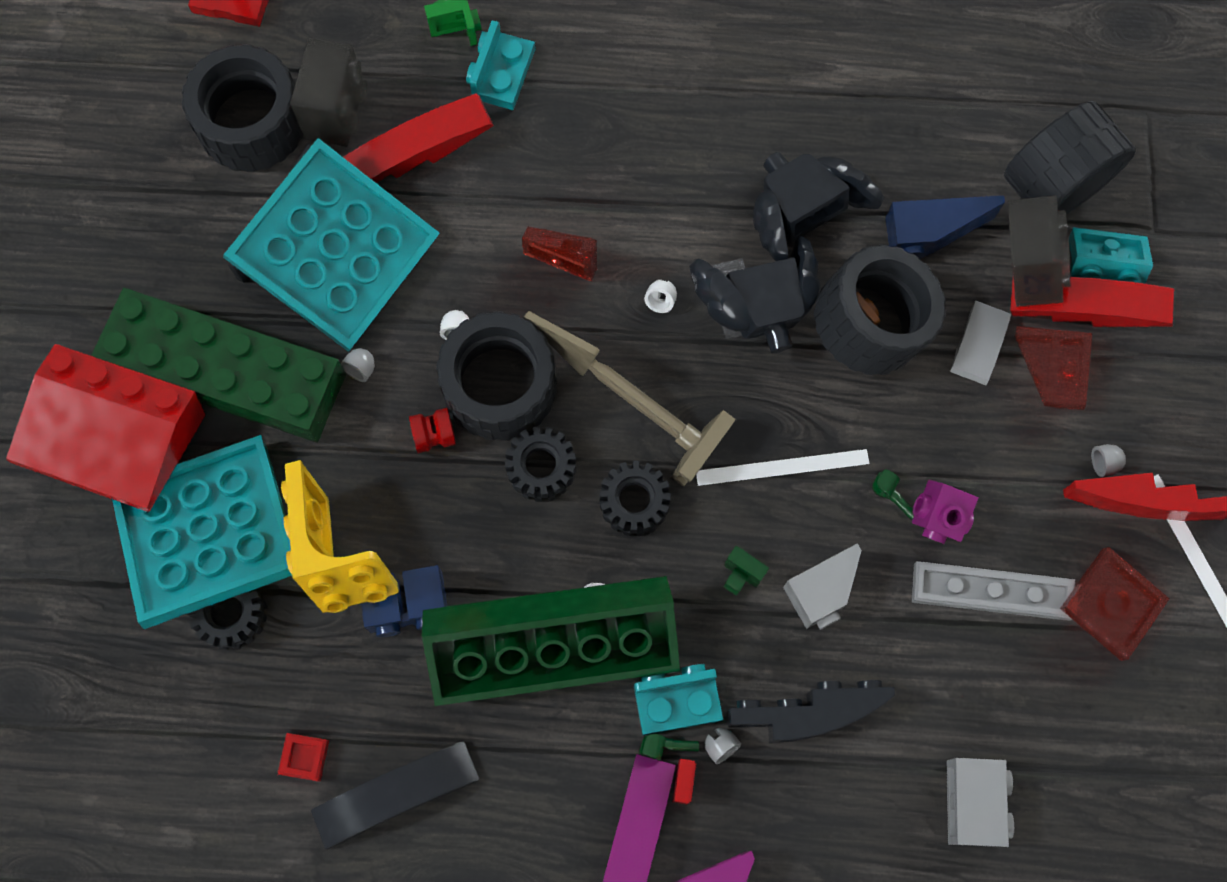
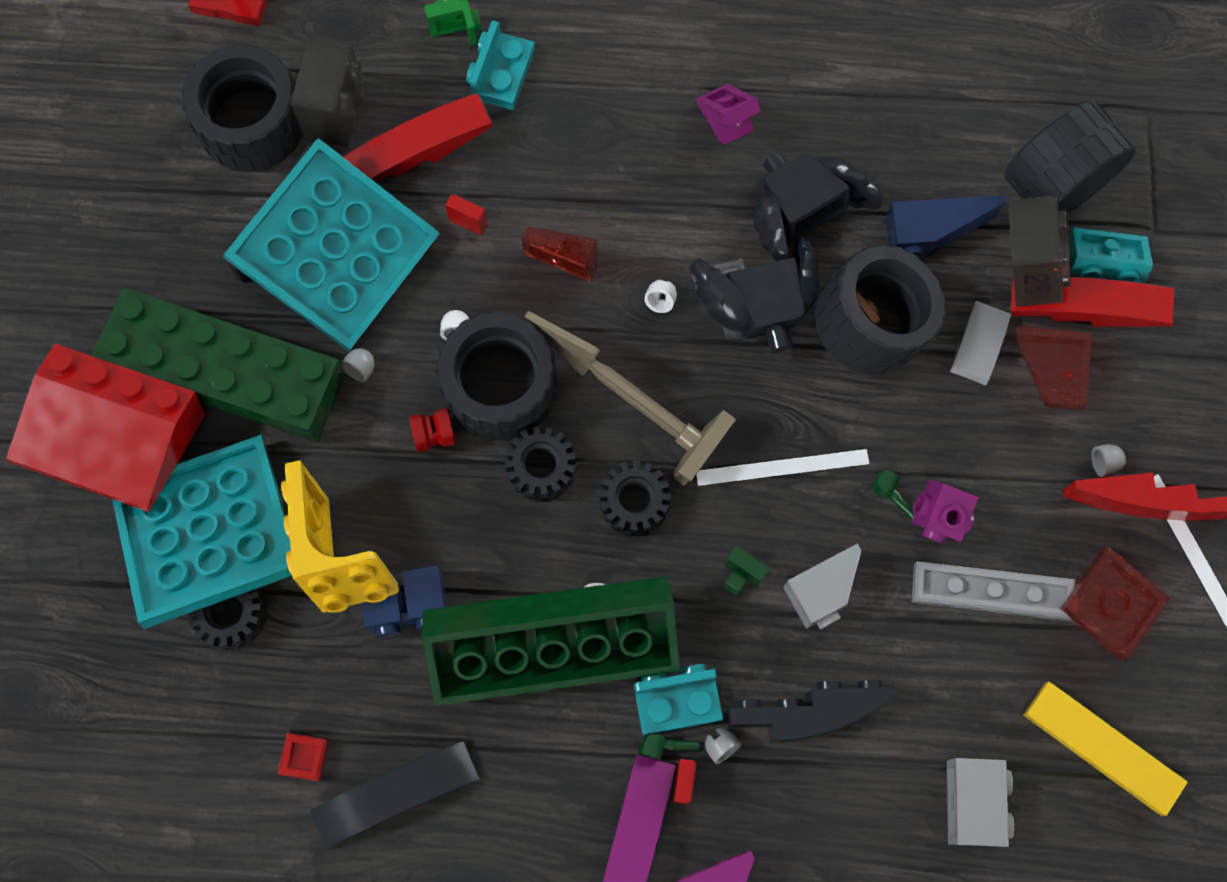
(466, 214): none -> red tile
(729, 112): none -> magenta slope
(1105, 749): none -> yellow tile

